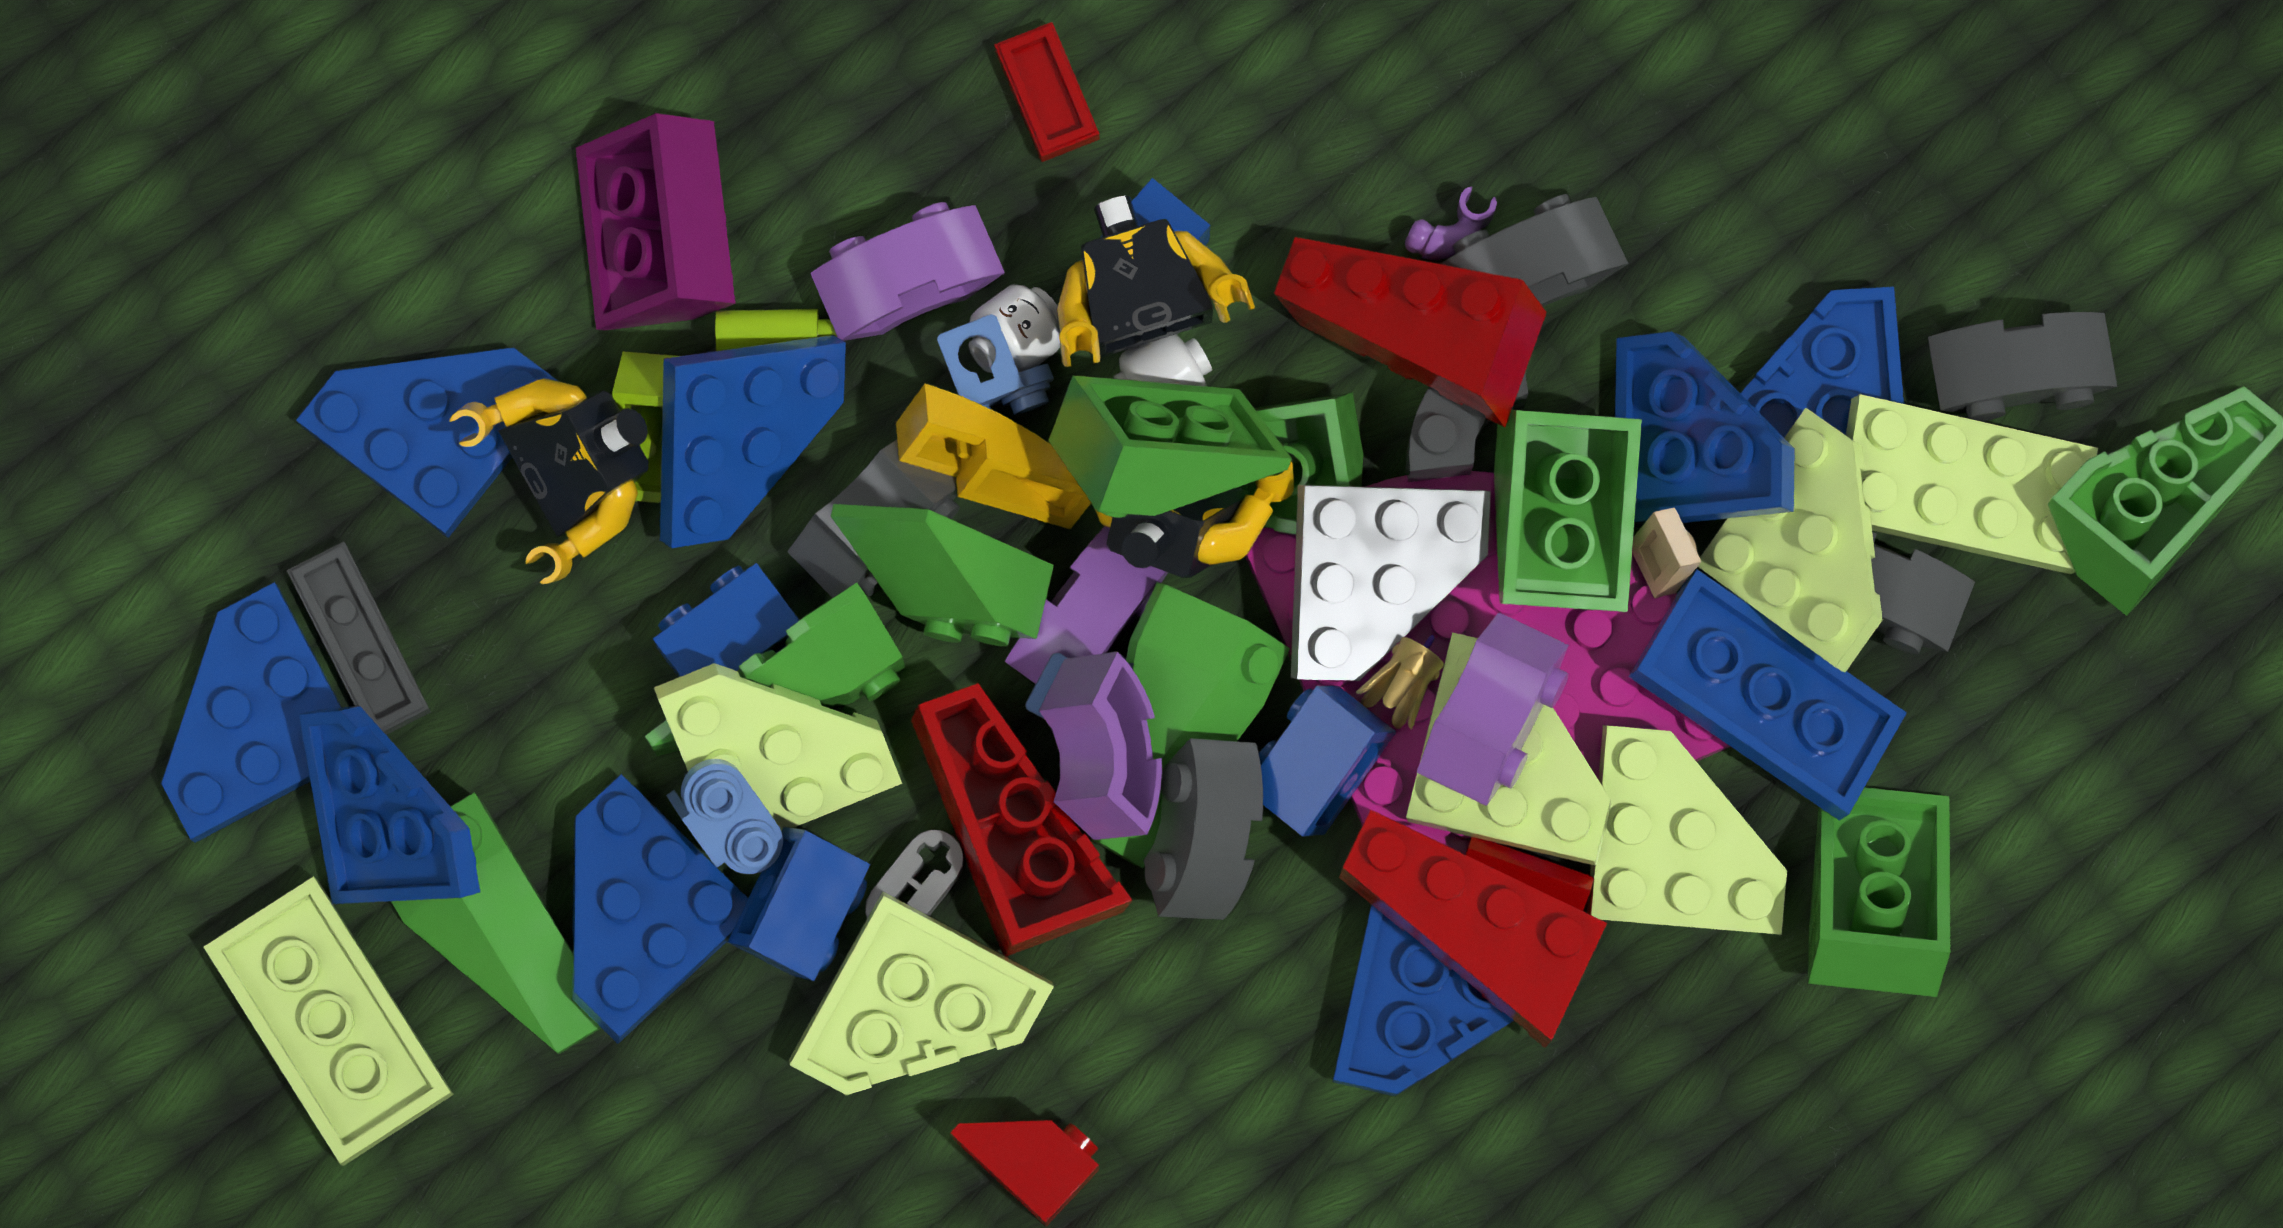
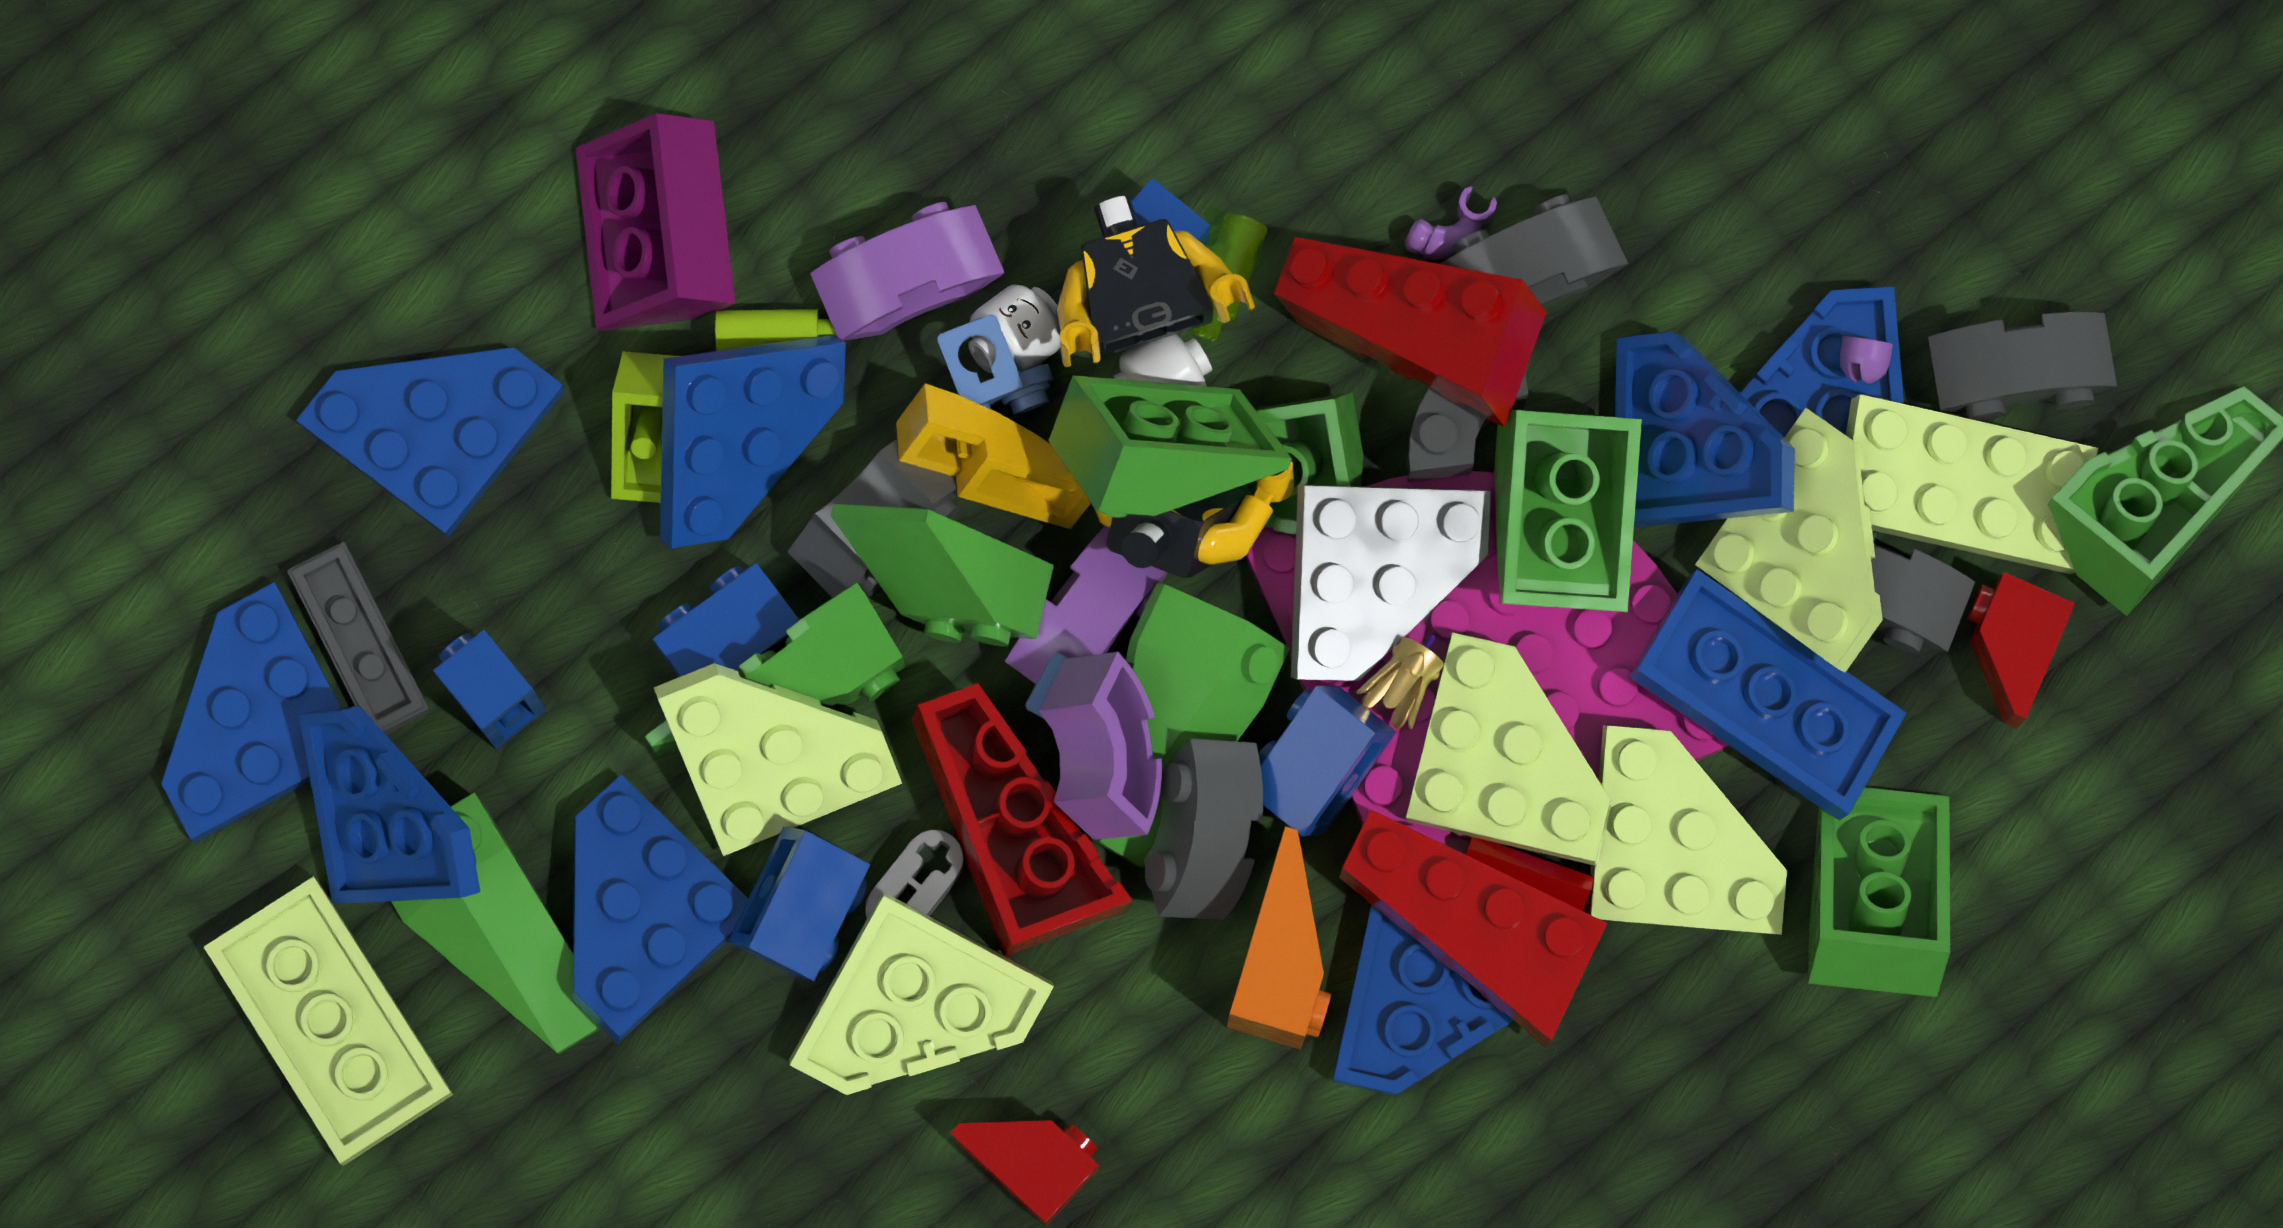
(488, 687): none -> blue brick
(575, 458): torso -> none
(727, 817): medium blue bracket -> none
(1047, 92): red tile -> none
(1238, 247): none -> clear neon green cylinder
(1283, 967): none -> orange slope
(1493, 709): medium lavender brick -> none
(1665, 552): tan plate -> none
(1864, 358): none -> medium lavender hinge
(2016, 641): none -> red slope

